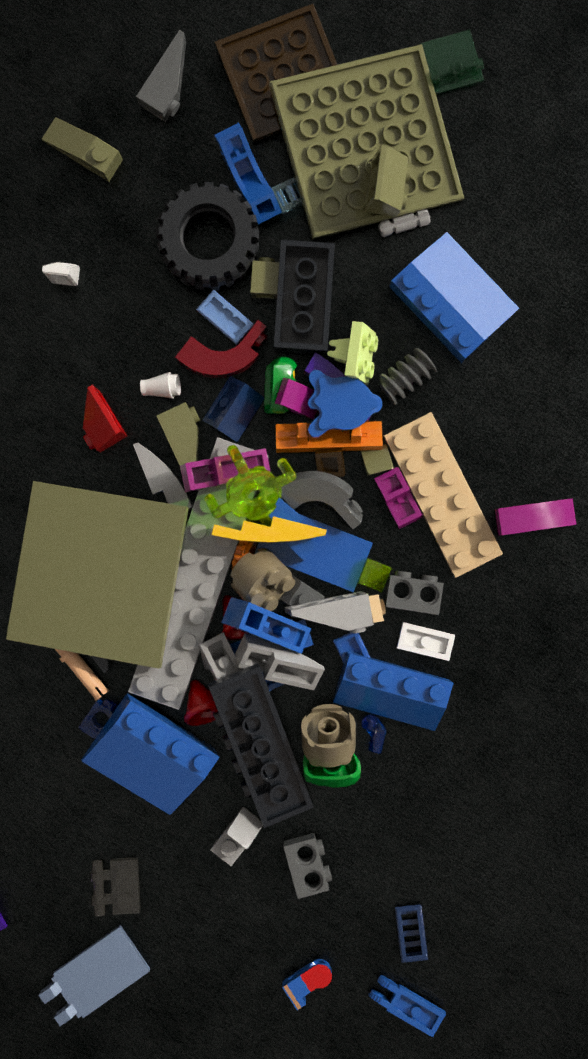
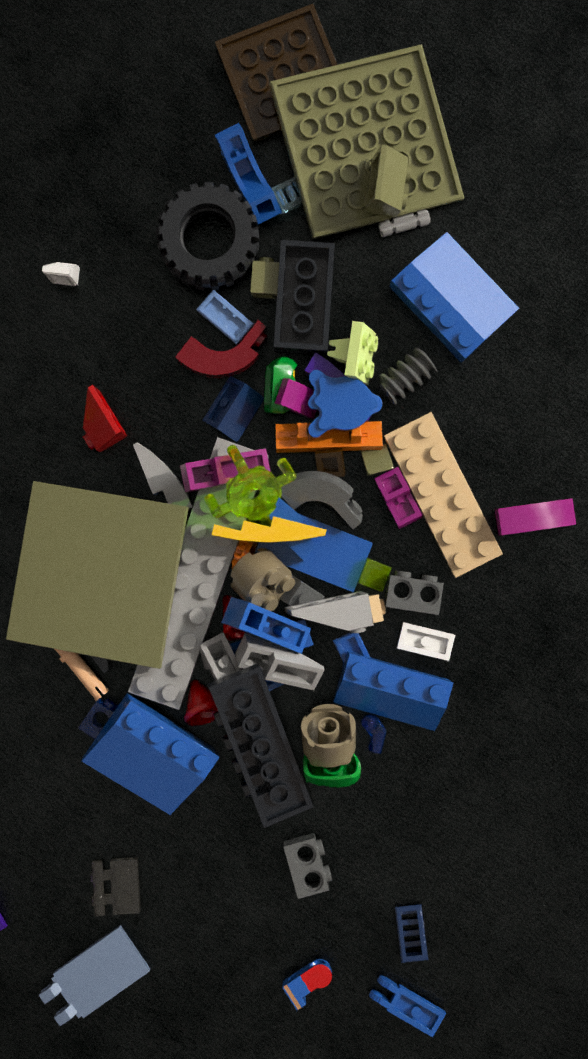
(83, 148): olive slope -> none
(163, 87): dark grey slope -> none
(164, 385): white cone -> none
(182, 432): olive slope -> none
(237, 836): light grey slope -> none
(453, 61): clear green hinge -> none

